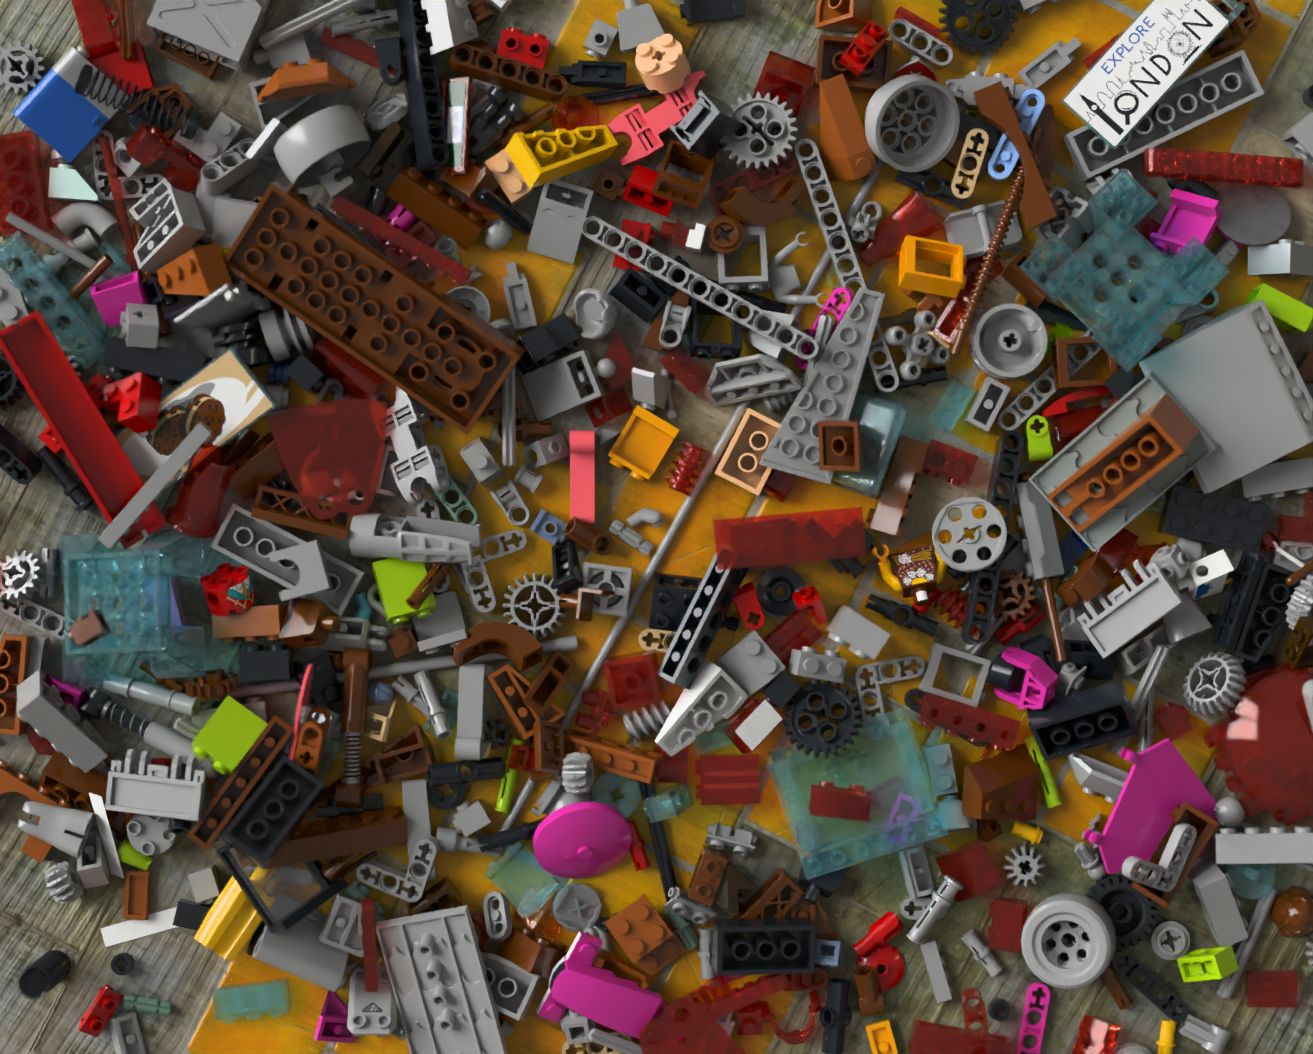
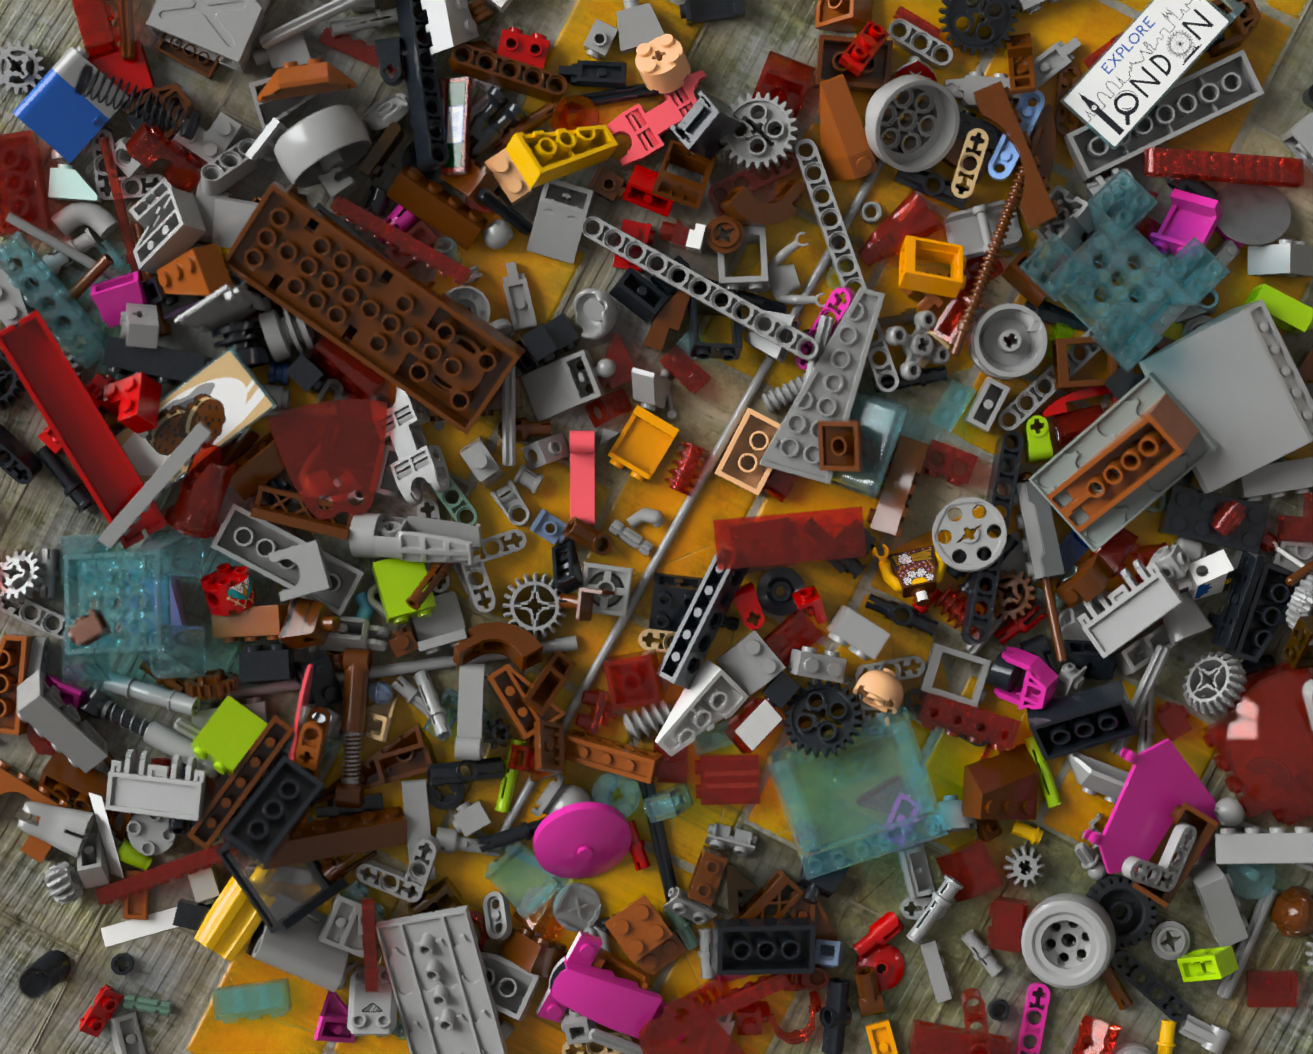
(158, 874): none -> clear red piece
(578, 773): light grey gear -> none
(674, 323): light grey piece -> none
(749, 379): light grey wedge -> none
(839, 802): clear red brick -> none
(861, 227): light grey gear -> none
(880, 690): none -> light nougat cylinder
(940, 768): light grey brick -> none
(1021, 64): none -> reddish brown slope
(1062, 82): none -> reddish brown beam
(1228, 518): none -> clear red brick

